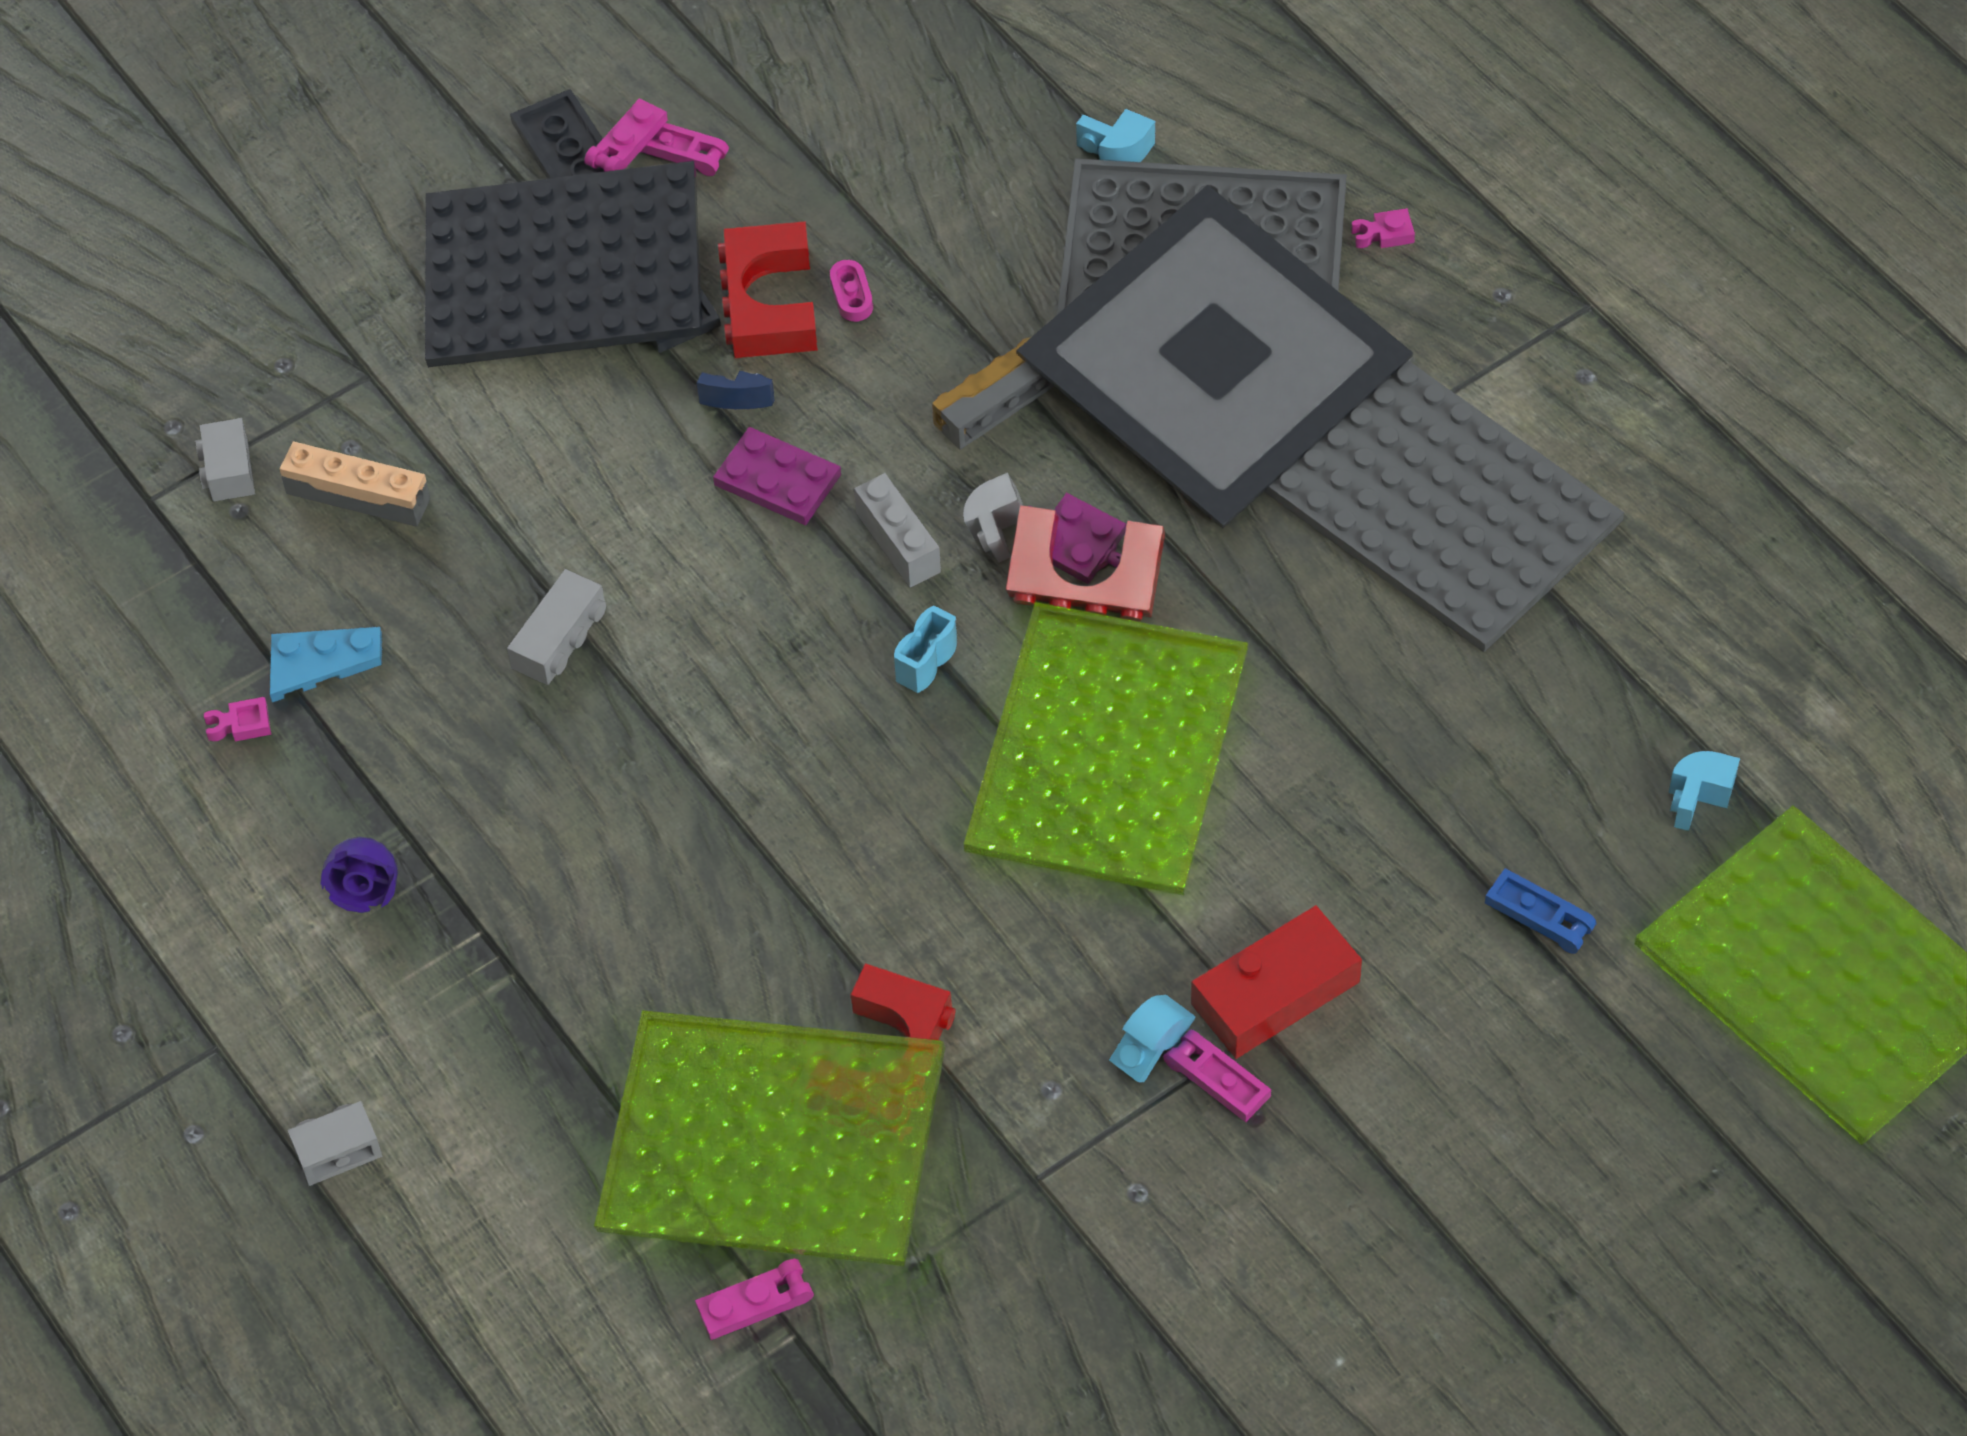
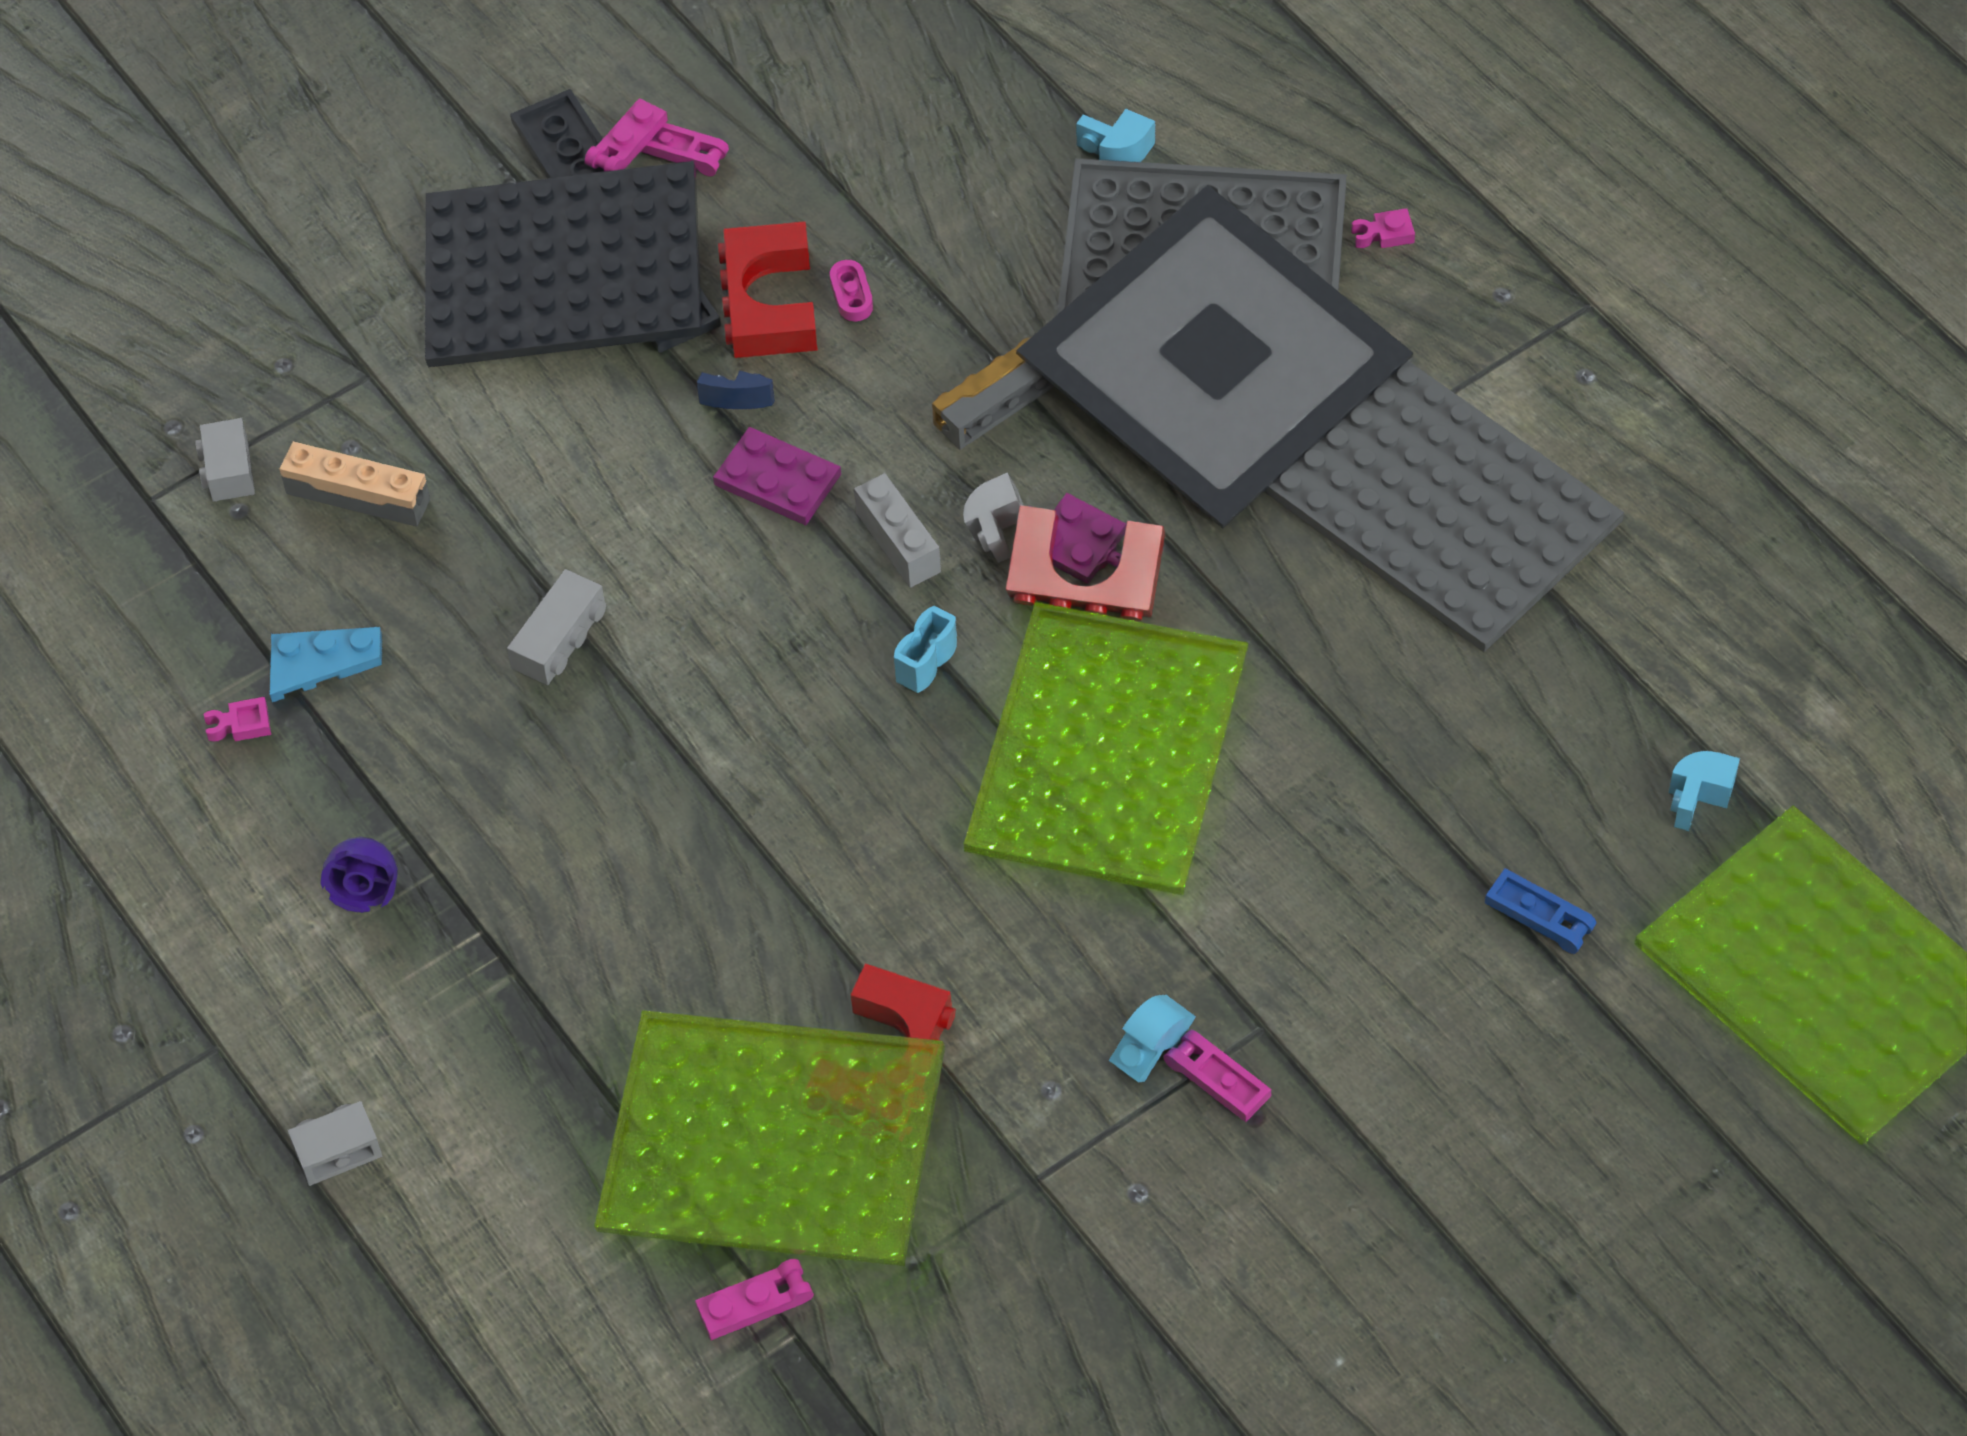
(1276, 981): red brick -> none

